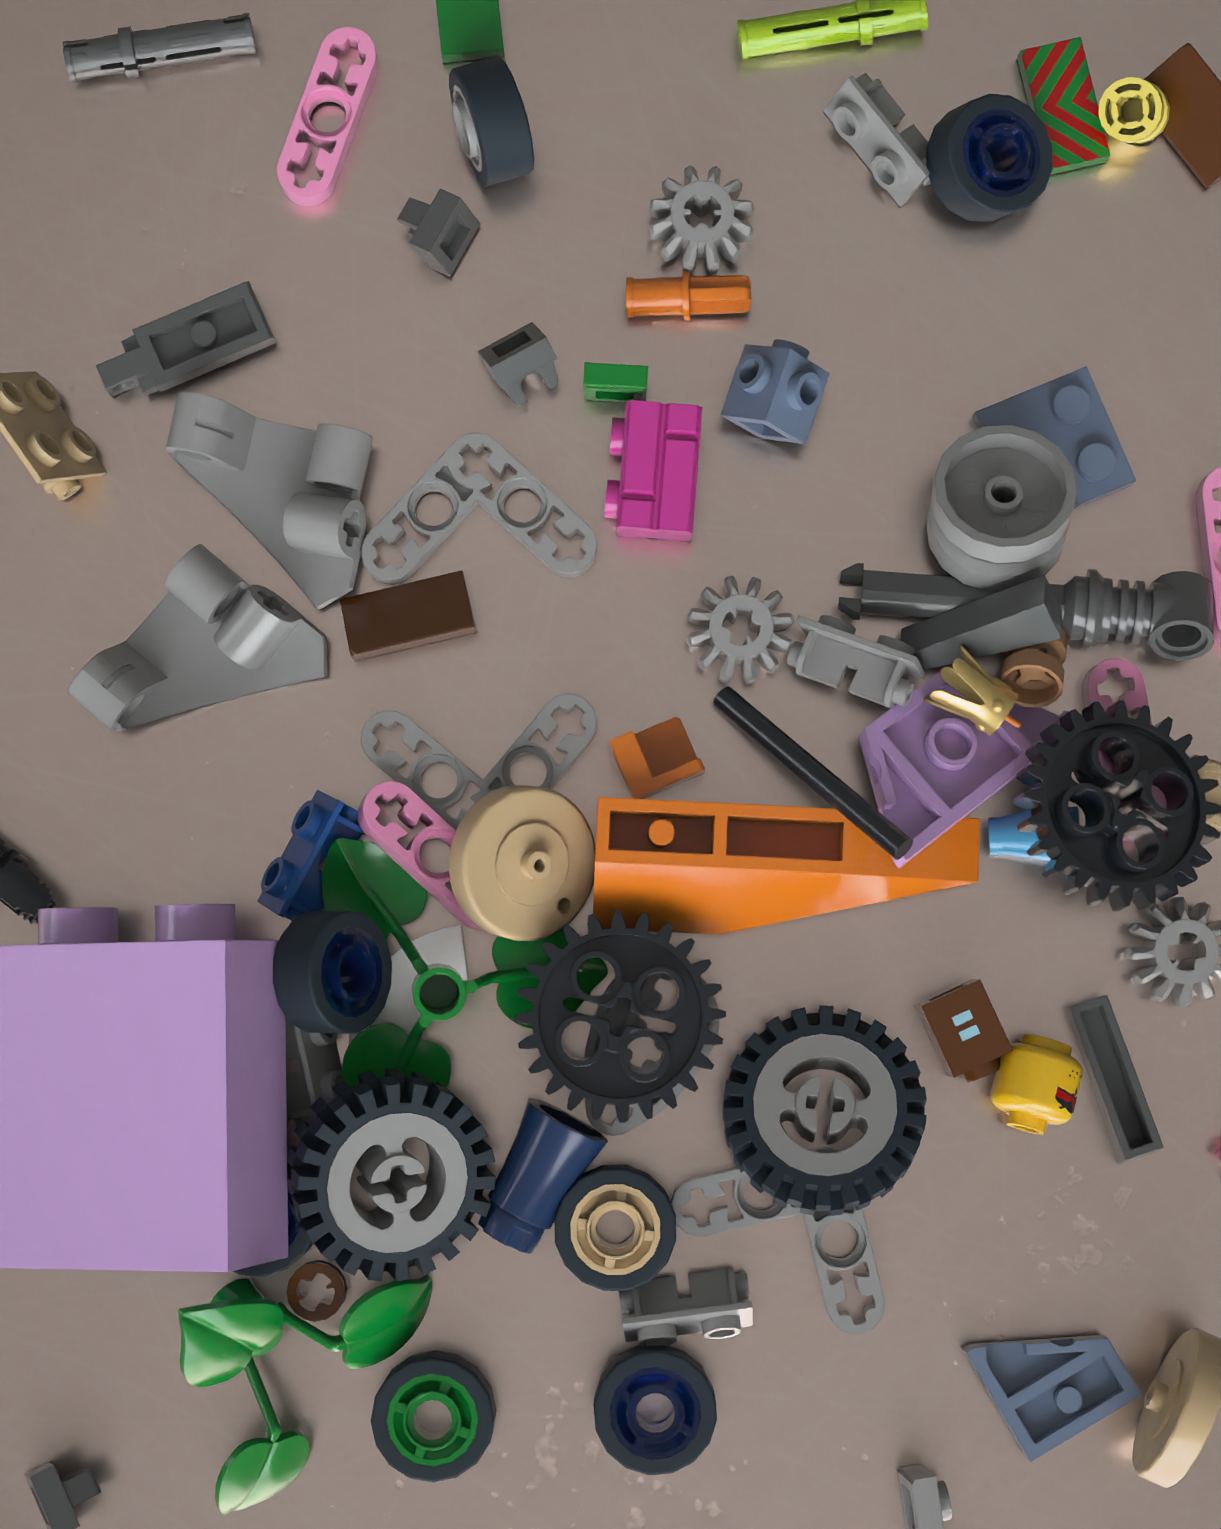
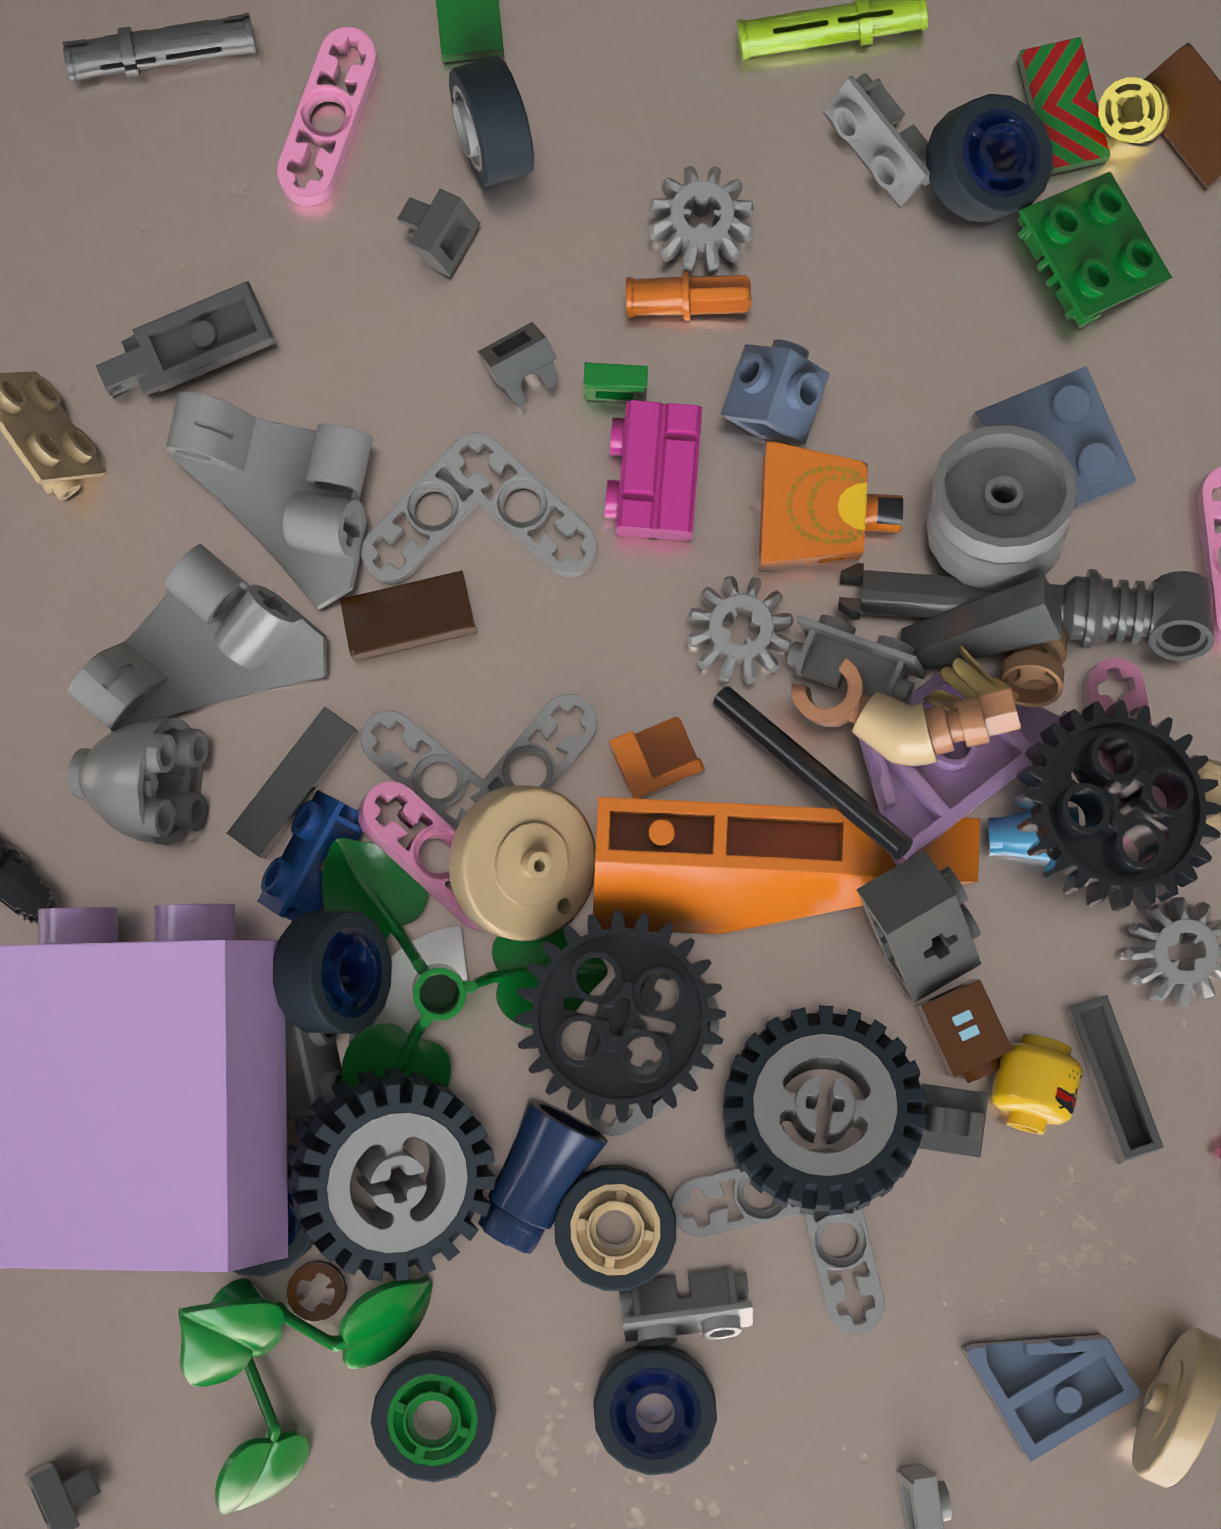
(145, 779): none -> light grey piece
(292, 783): none -> dark grey piece
(818, 509): none -> orange torso
(910, 732): none -> nougat piece
(922, 924): none -> dark grey brick
(954, 1120): none -> dark grey tile
(1091, 247): none -> green hinge

